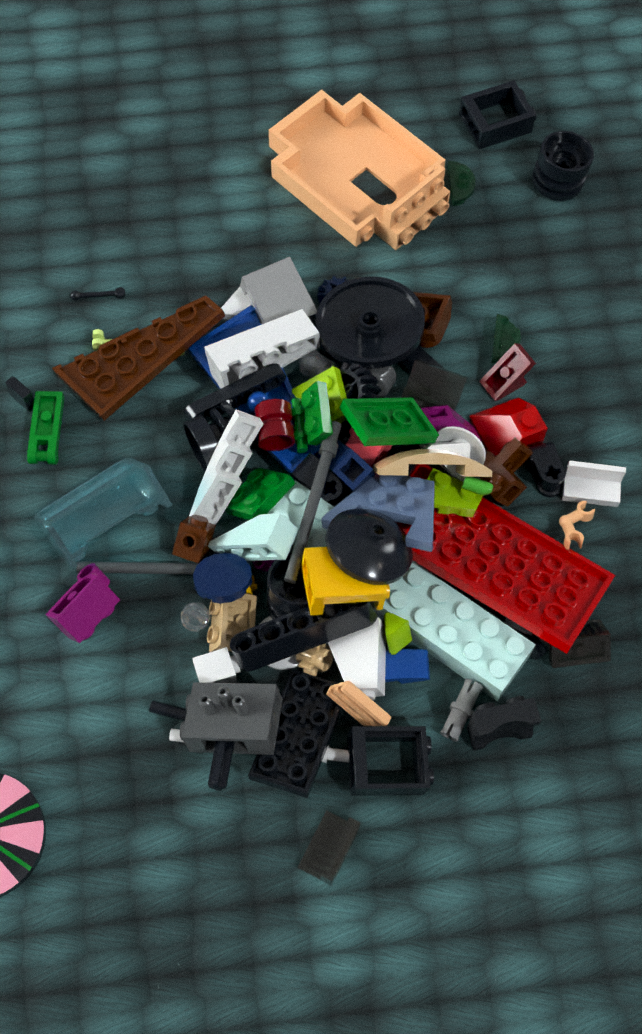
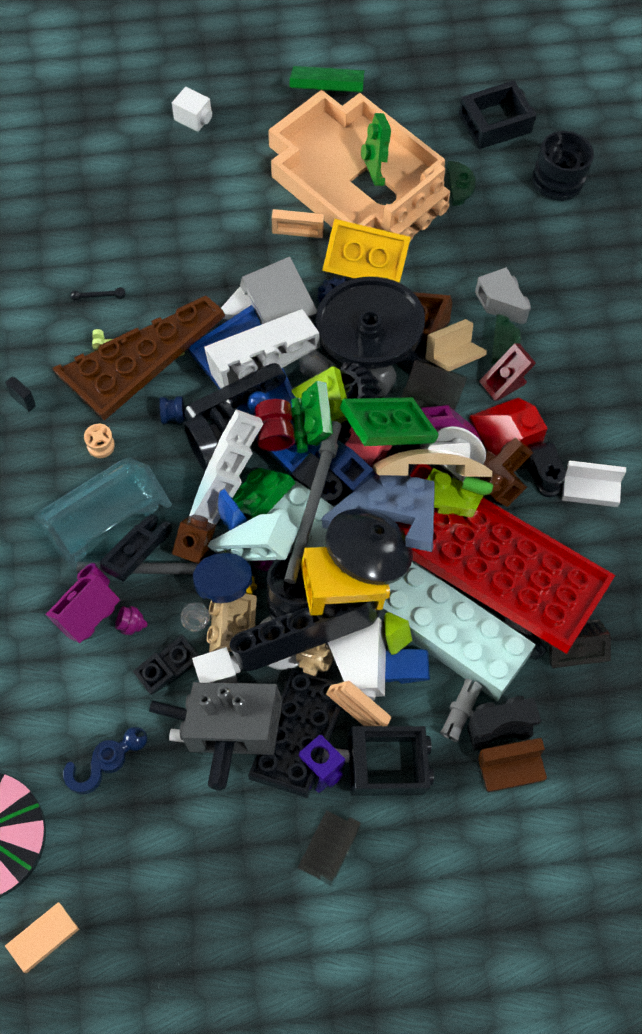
(42, 937): none -> light nougat tile
(45, 427): green plate -> none
(99, 433): none -> light nougat wheel
(106, 758): none -> dark blue piece
(130, 620): none -> magenta plate
(135, 547): none -> black hinge
(167, 666): none -> black slope
(172, 410): none -> dark blue wheel
(192, 109): none -> white brick
(229, 511): none -> blue slope
(297, 223): none -> light nougat tile
(327, 79): none -> green tile
(328, 772): none -> dark purple bracket
(365, 251): none -> yellow plate
(376, 147): none -> green wing
(453, 346): none -> tan panel
(501, 295): none -> light grey slope
(512, 765): none -> reddish brown panel
(568, 520): light nougat arm -> none

